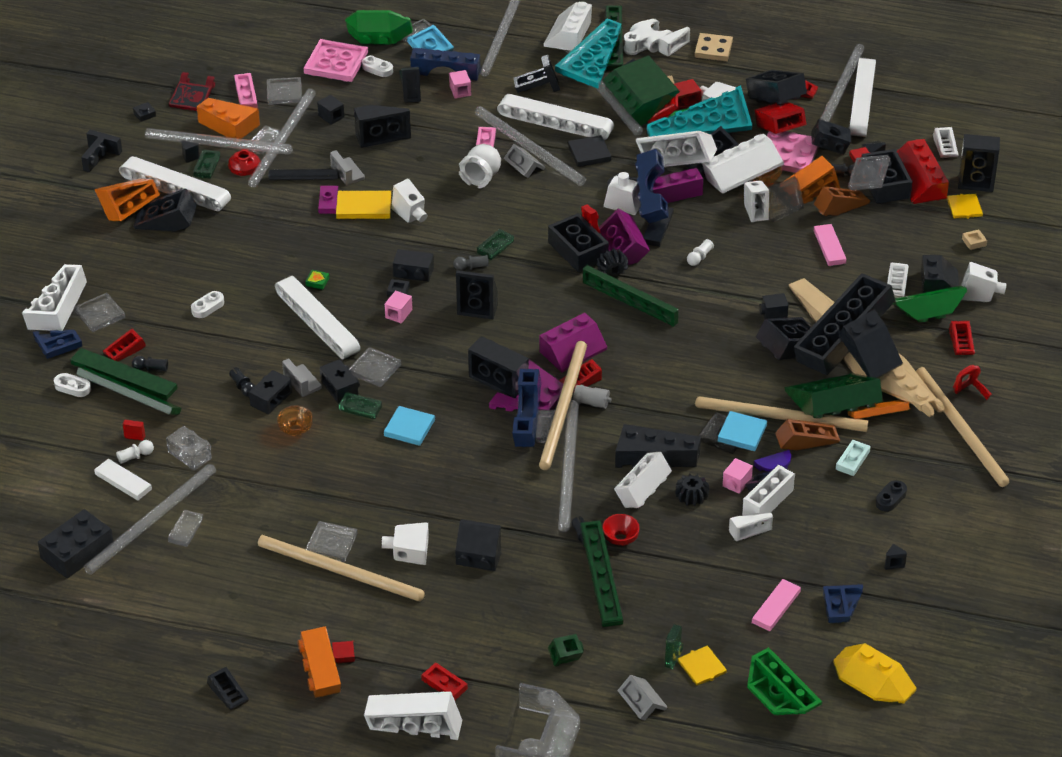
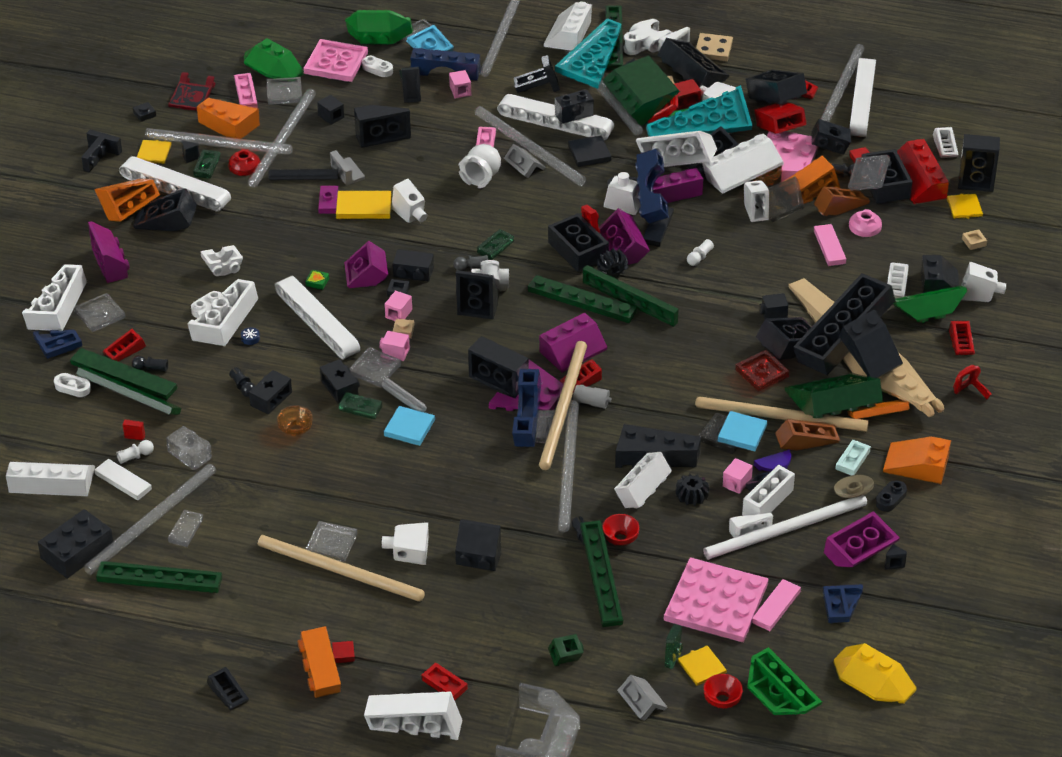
(49, 478): none -> white slope
(108, 253): none -> magenta slope
(154, 151): none -> yellow piece
(159, 577): none -> dark green plate
(224, 261): none -> white cylinder
(225, 314): none -> white wedge
(250, 336): none -> dark blue tile
(266, 134): clear tile -> none
(272, 60): none -> green wedge
(301, 378): light grey panel -> none
(366, 266): none -> magenta slope
(395, 344): none -> bright pink brick
(403, 395): none -> light grey axle
(404, 326): none -> tan plate
(500, 275): none -> white piece
(574, 106): none -> black brick
(582, 299): none -> dark green plate
(691, 63): none -> black slope
(716, 599): none -> bright pink plate
(723, 685): none -> red piece
(762, 370): none -> clear red plate
(784, 527): none -> white piece
(790, 168): none -> bright pink brick
(854, 486): none -> dark tan dish
(859, 541): none -> magenta slope
(865, 227): none -> bright pink piece
(875, 146): black slope -> none
(919, 458): none -> orange slope
(964, 430): tan piece -> none

